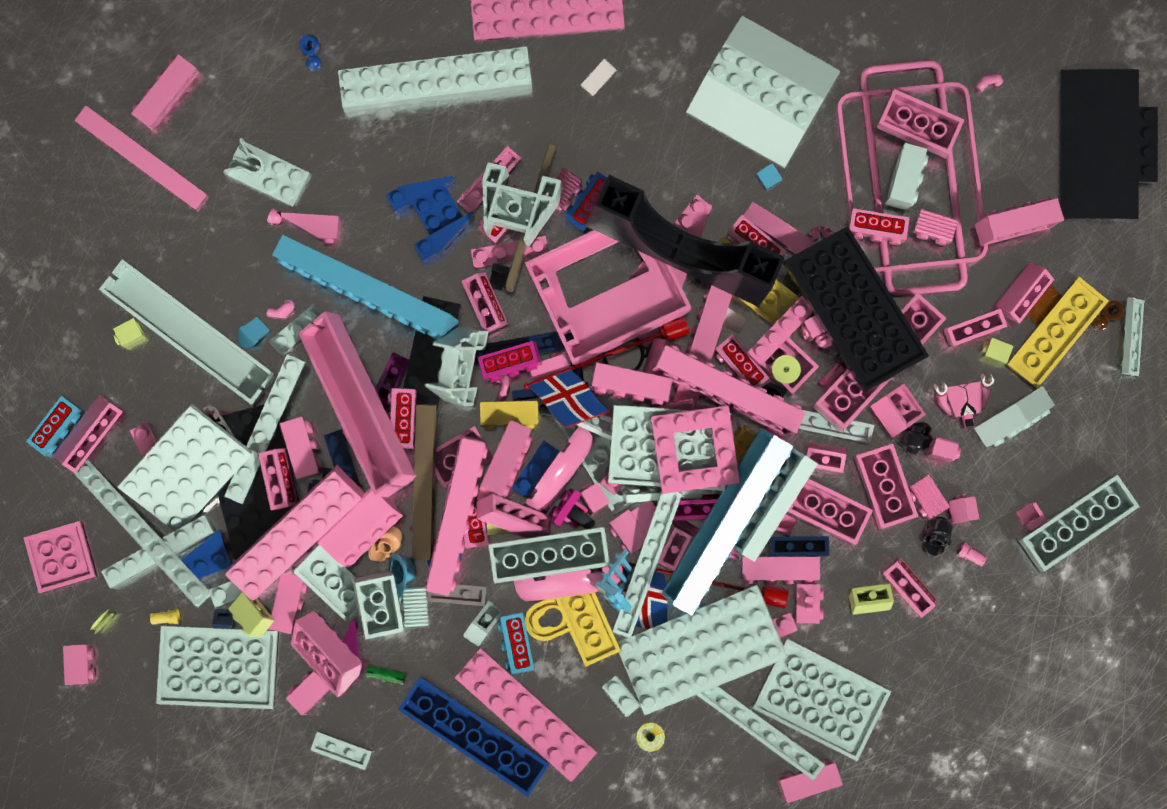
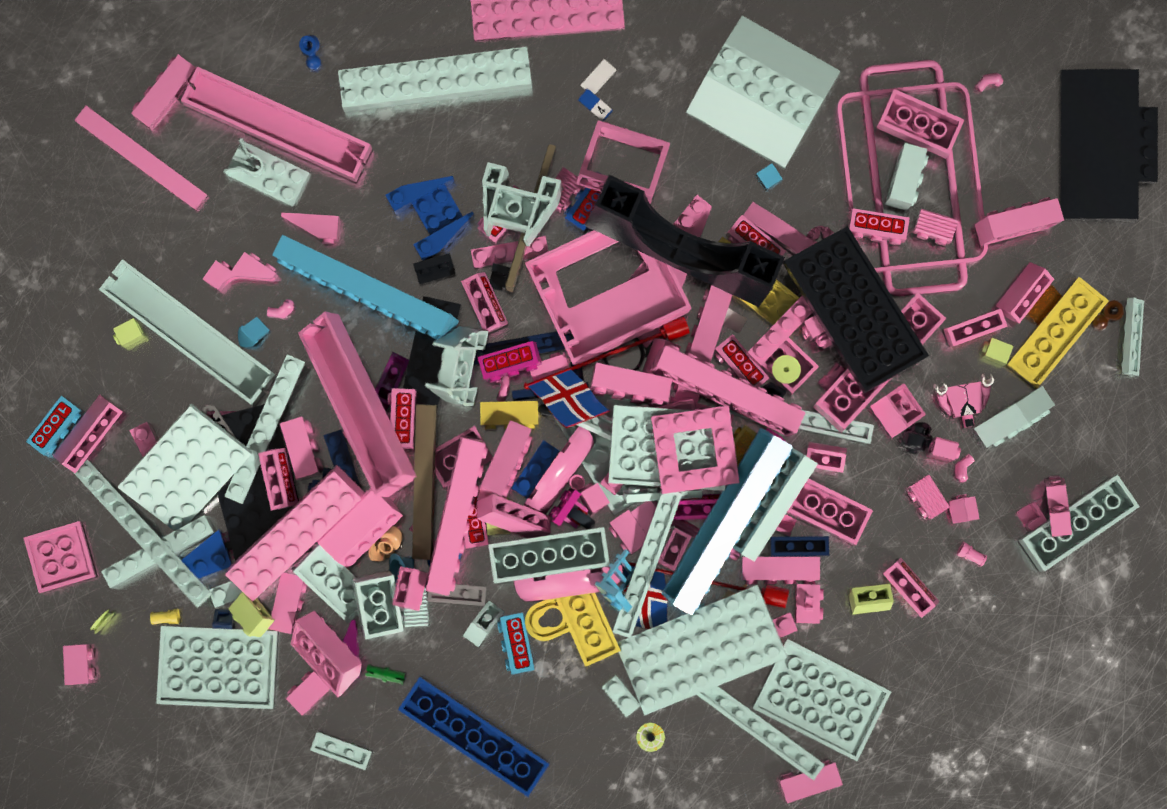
(246, 268): none -> bright pink arch
(274, 216): bright pink hinge -> none
(276, 124): none -> bright pink piece
(289, 335): light aqua plate -> none
(409, 588): none -> bright pink brick
(434, 269): none -> black bracket
(473, 195): bright pink plate -> none
(526, 715): bright pink brick -> none
(577, 482): none -> bright pink pin
(595, 105): none -> sticker
(596, 180): none -> bright pink window
(886, 486): bright pink brick -> none
(937, 536): black head -> none
(961, 468): none -> bright pink arm
(1058, 506): none -> bright pink arch

